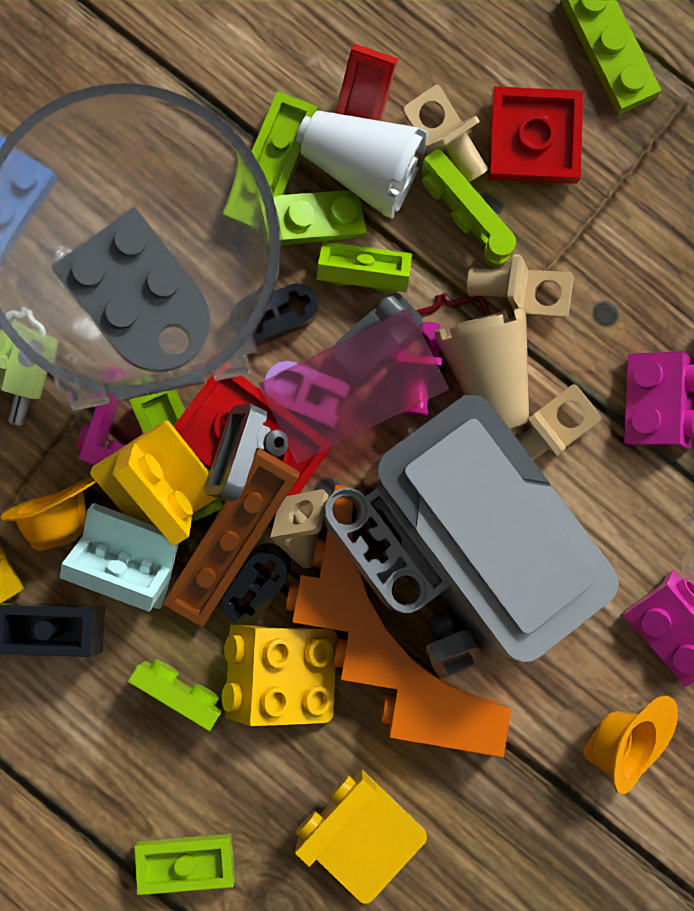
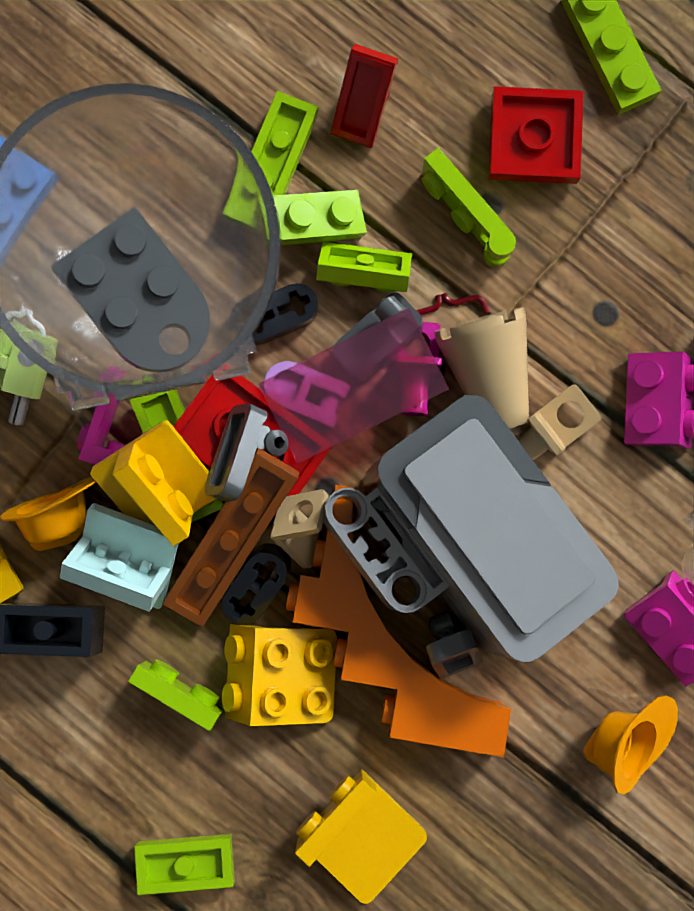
(365, 155): white cone -> none
(450, 134): tan bracket -> none
(520, 287): tan bracket -> none

